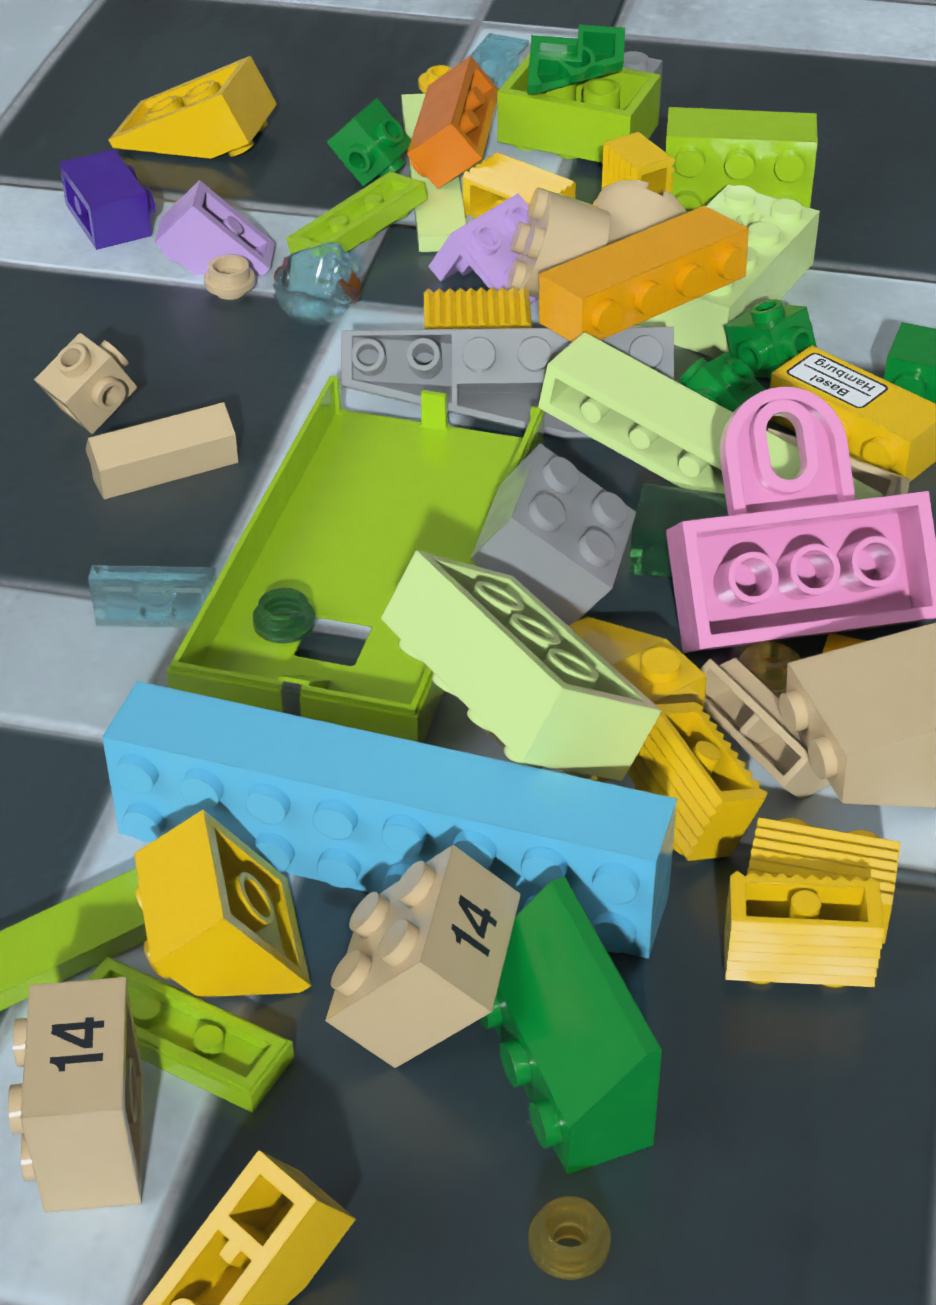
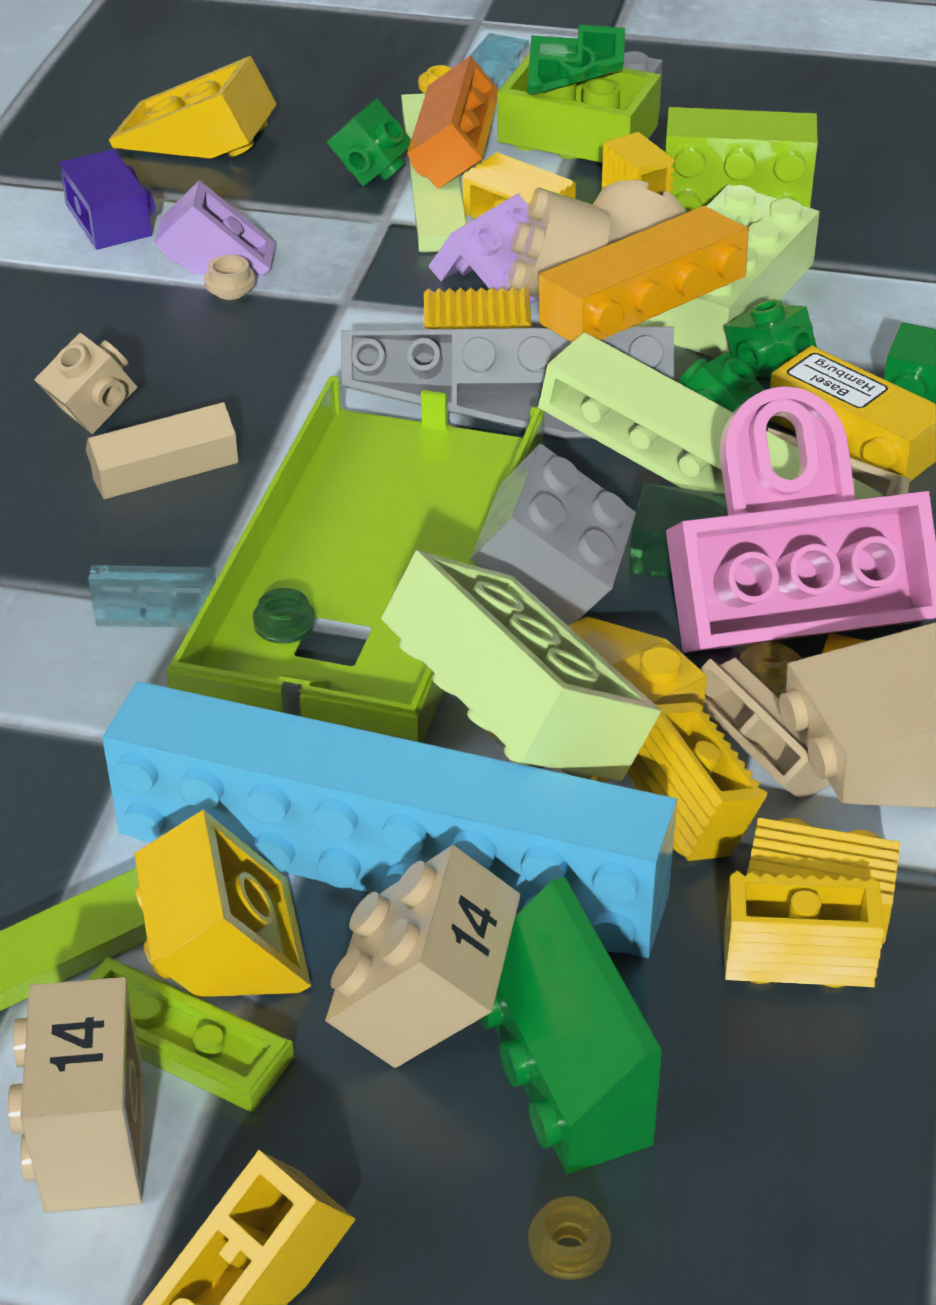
(317, 284): clear light blue hair -> none
(362, 214): lime plate -> none

